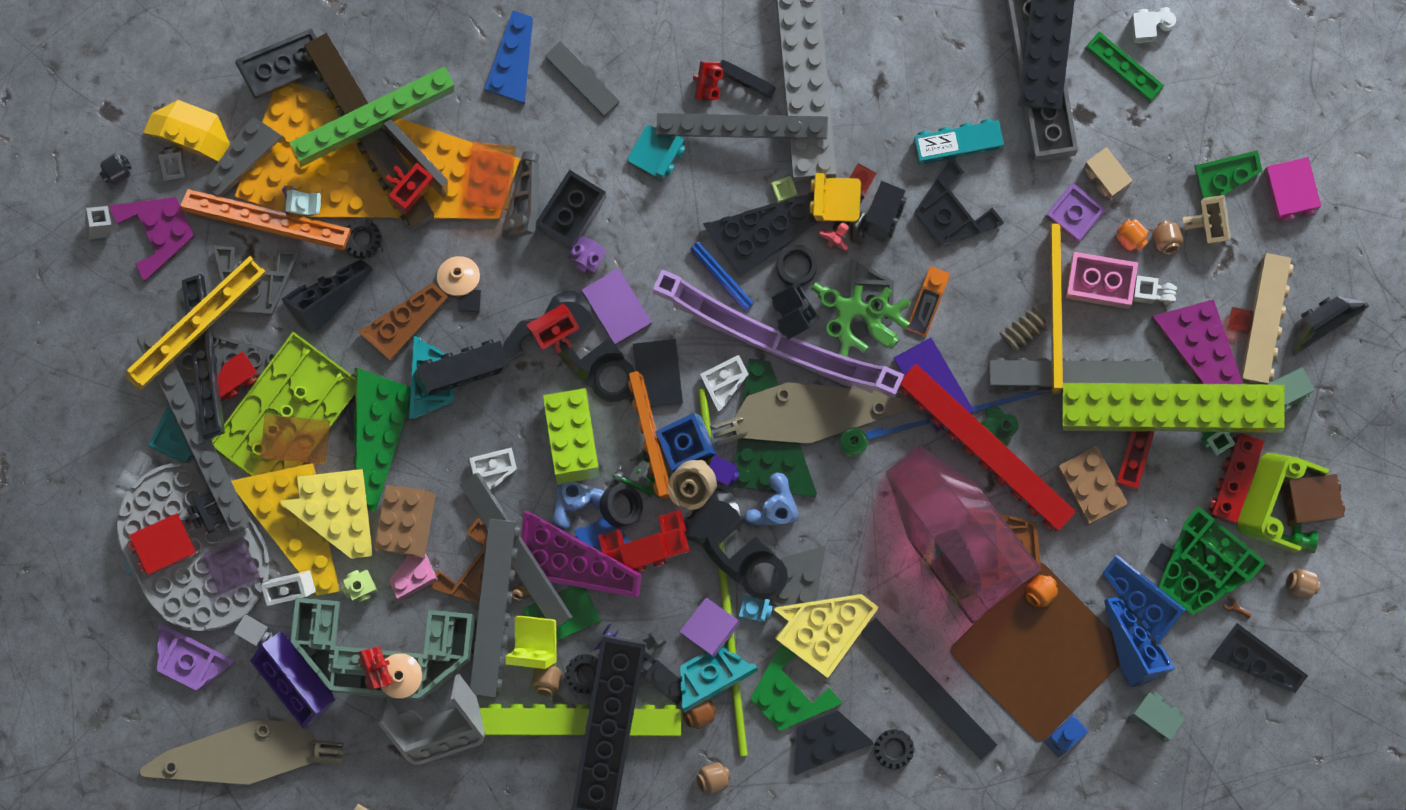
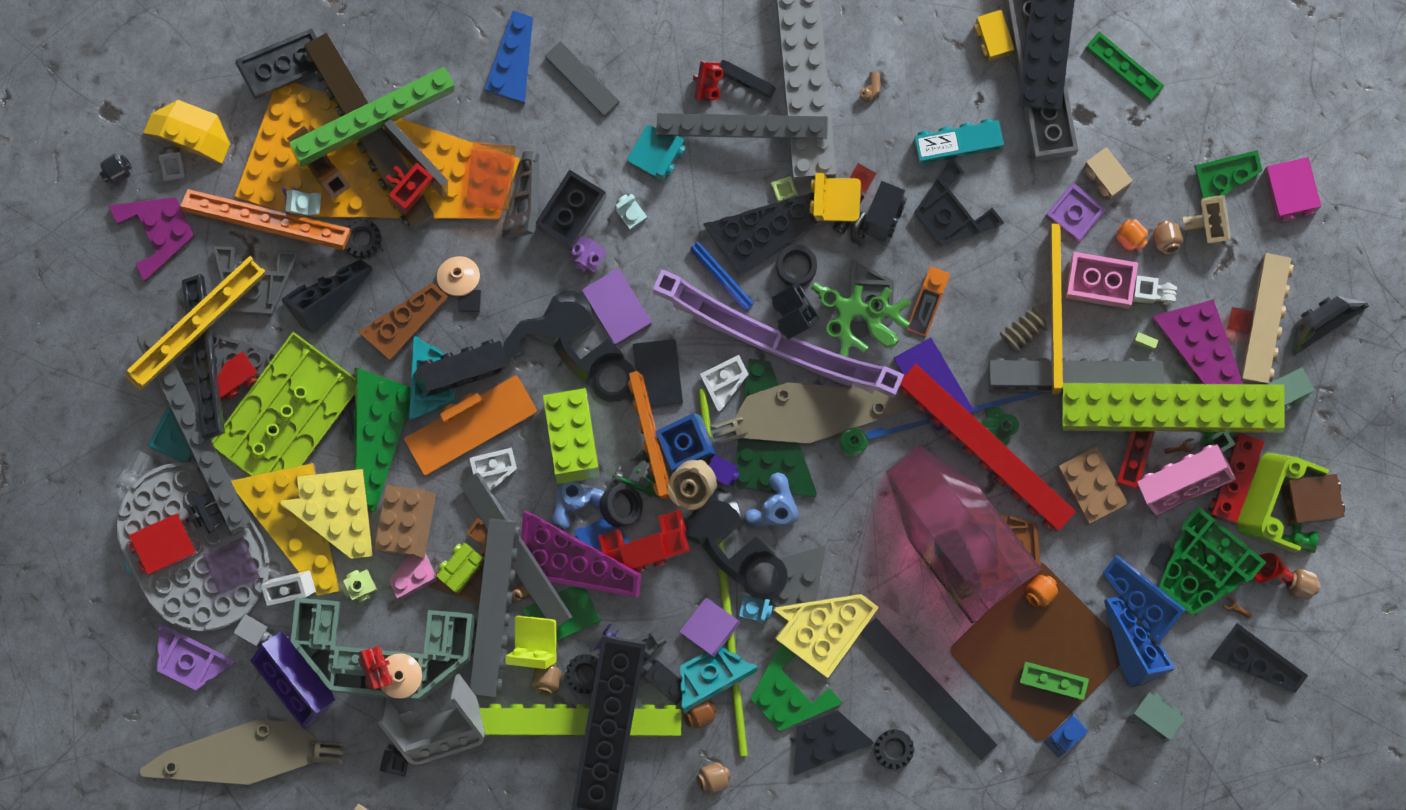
(98, 222): light grey brick -> none
(246, 149): dark grey wing -> none
(295, 439): clear orange tile -> none
(324, 170): none -> reddish brown arch
(394, 763): none -> black slope
(460, 567): none -> lime brick
(470, 424): none -> orange bracket
(553, 327): red brick -> none
(630, 211): none -> light aqua bracket
(835, 238): coral piece -> none
(873, 88): none -> medium nougat arm
(994, 36): none -> yellow brick
(1054, 681): none -> bright green plate
(1145, 23): white brick -> none
(1145, 341): none -> yellowish green tile
(1183, 446): none -> dark orange hand
(1186, 479): none -> bright pink brick
(1274, 571): none -> red hat

